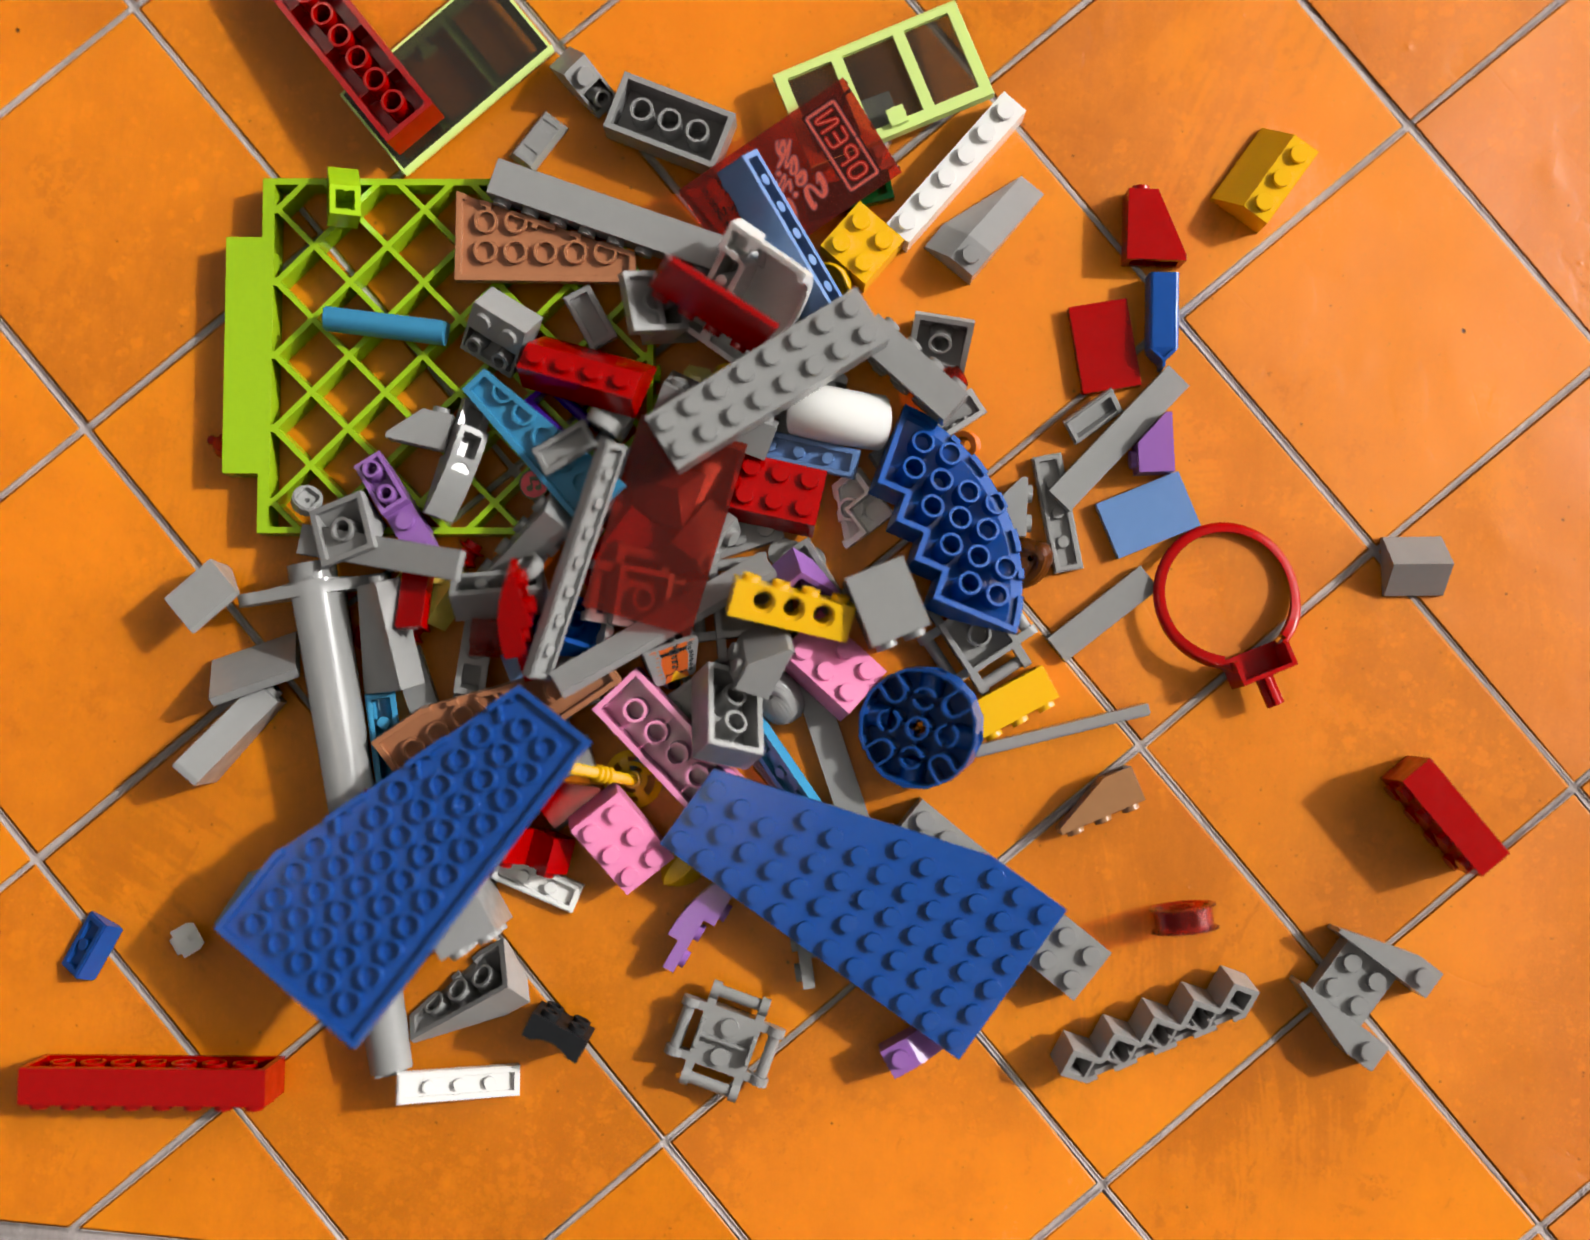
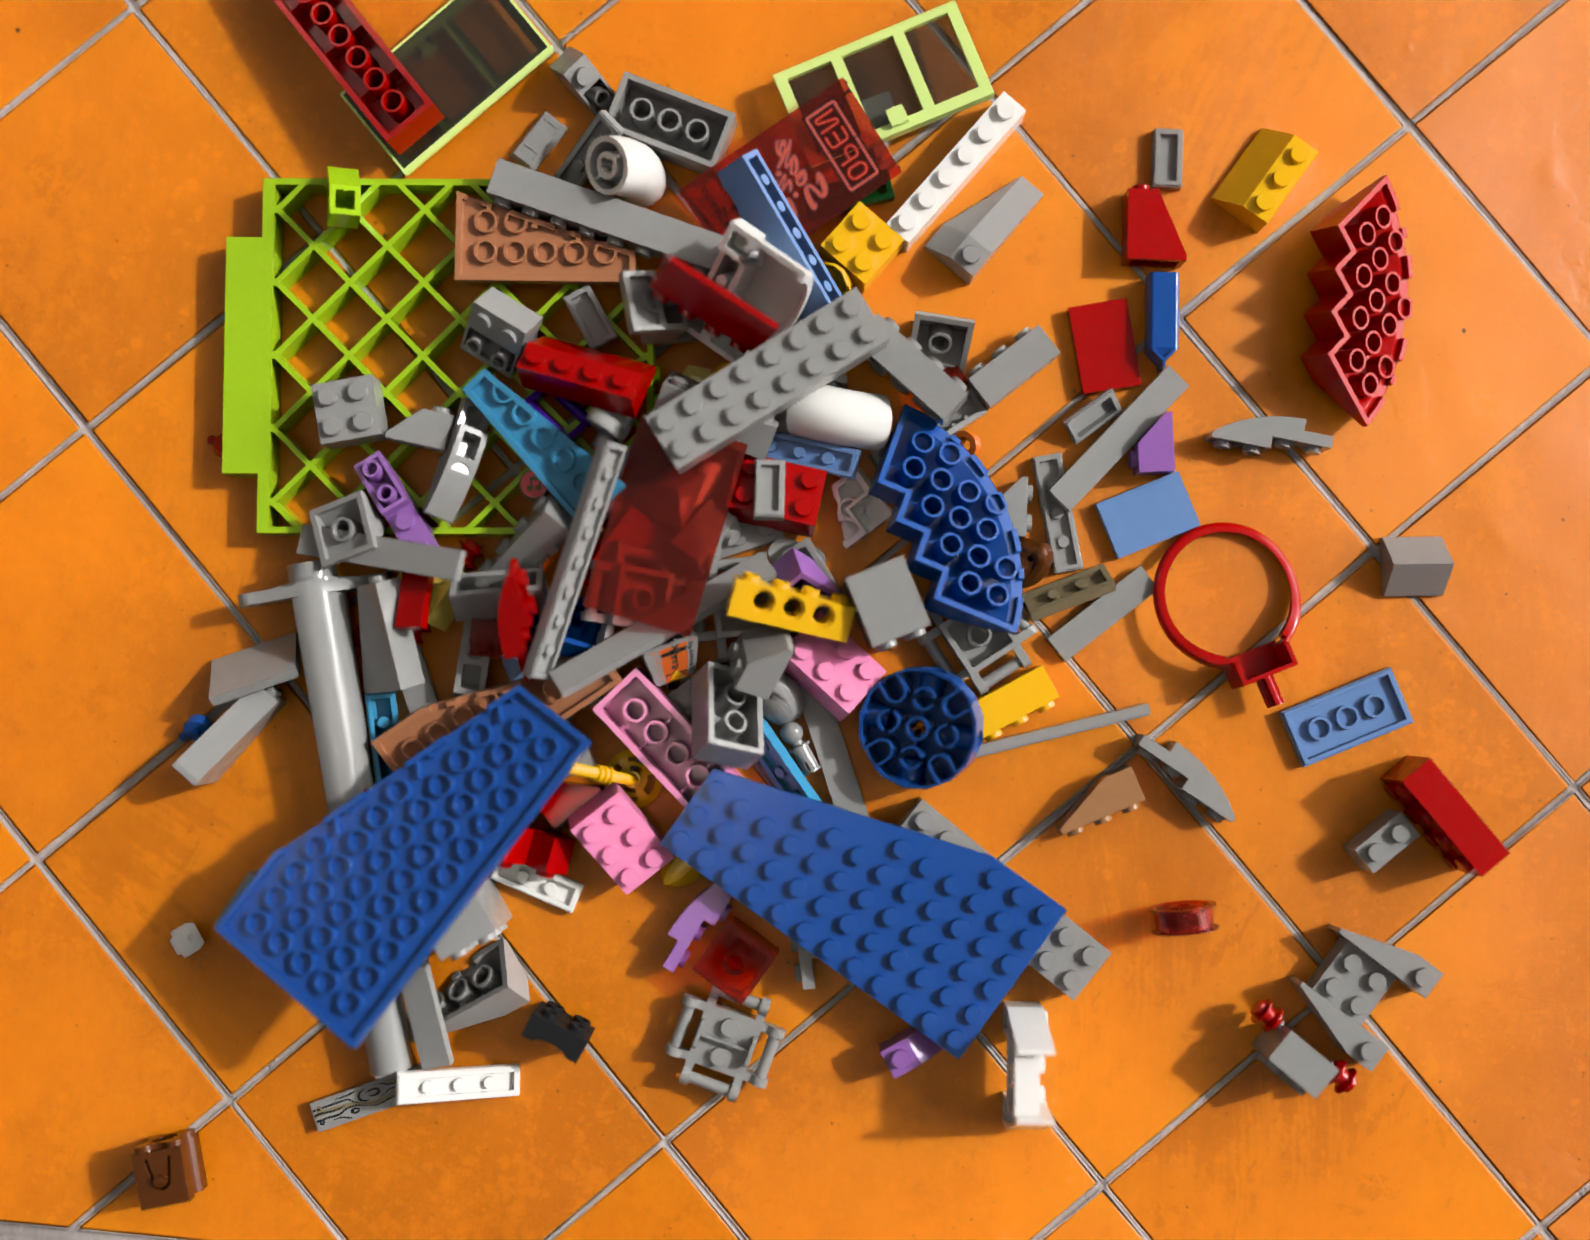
(91, 947): blue slope -> none
(151, 1081): red brick -> none
(169, 1169): none -> reddish brown piece
(195, 727): none -> blue piece
(203, 594): light grey slope -> none
(306, 499): light grey tile -> none
(350, 411): none -> light grey brick
(355, 1102): none -> light grey tile
(385, 325): dark azure brick -> none
(427, 1019): none -> light grey tile
(532, 564): light grey tile -> none
(564, 447): light grey tile -> none
(574, 166): none -> light grey tile
(626, 170): none -> white brick
(736, 959): none -> clear red slope
(769, 490): none -> light grey tile
(792, 734): none -> light grey pin
(1012, 366): none -> light grey brick
(1027, 1043): none -> white wedge
(1068, 592): none -> dark tan plate
(1155, 1026): light grey brick -> none
(1166, 159): none -> light grey tile
(1196, 780): none -> light grey slope
(1259, 433): none -> light grey slope
(1294, 1058): none -> light grey brick
(1345, 717): none -> medium blue tile
(1359, 301): none -> red brick
(1381, 840): none -> light grey brick

